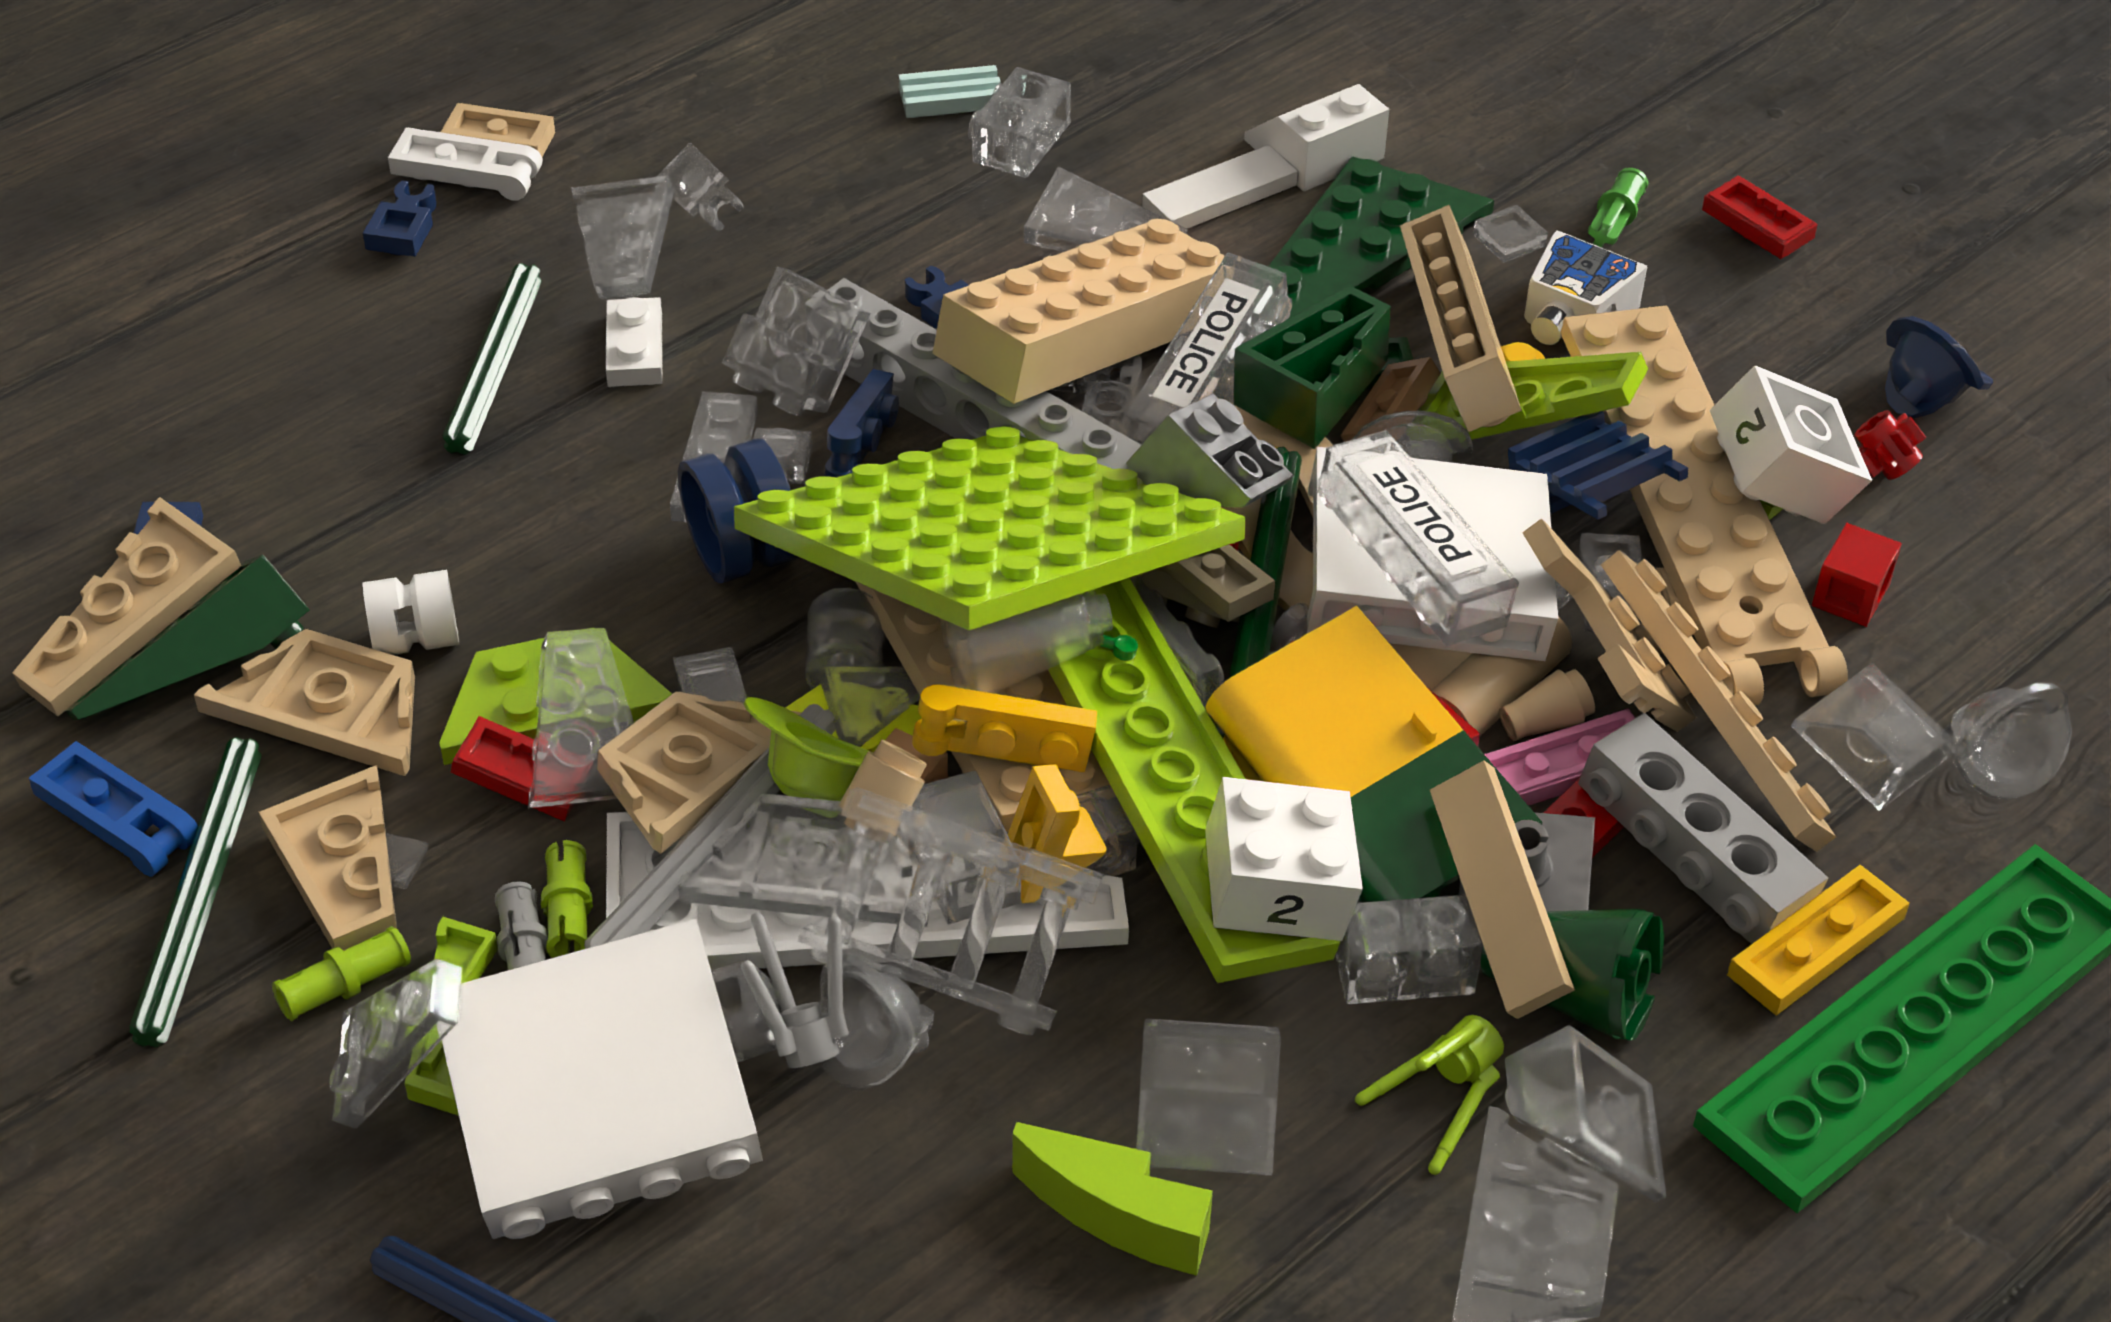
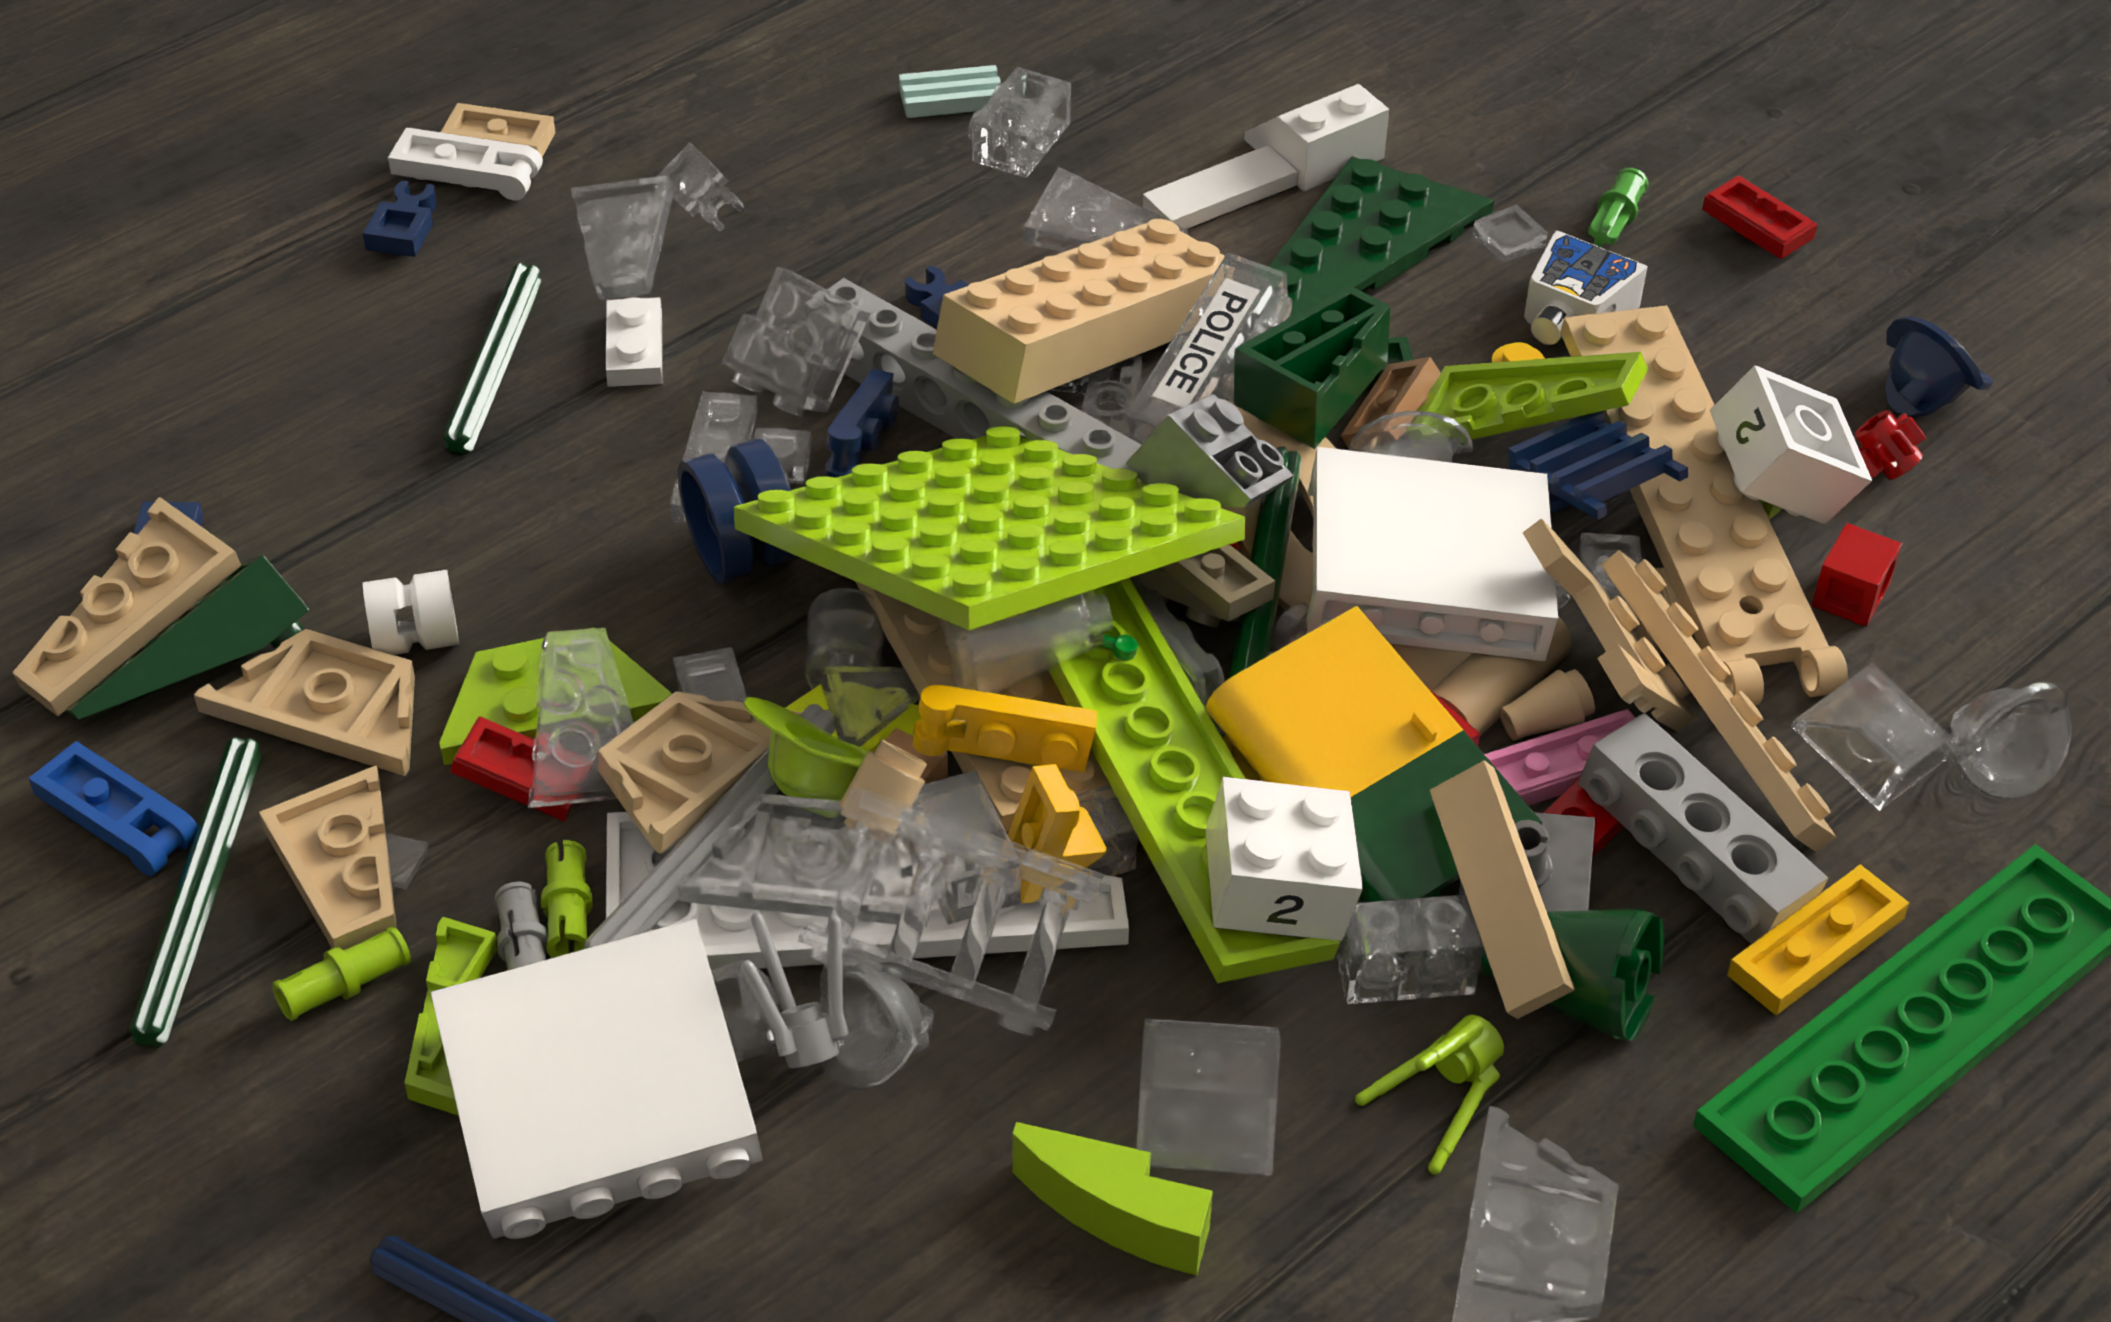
(390, 1037): clear wing -> none
(1417, 538): clear brick -> none
(1460, 320): tan brick -> none
(1588, 1107): clear slope -> none

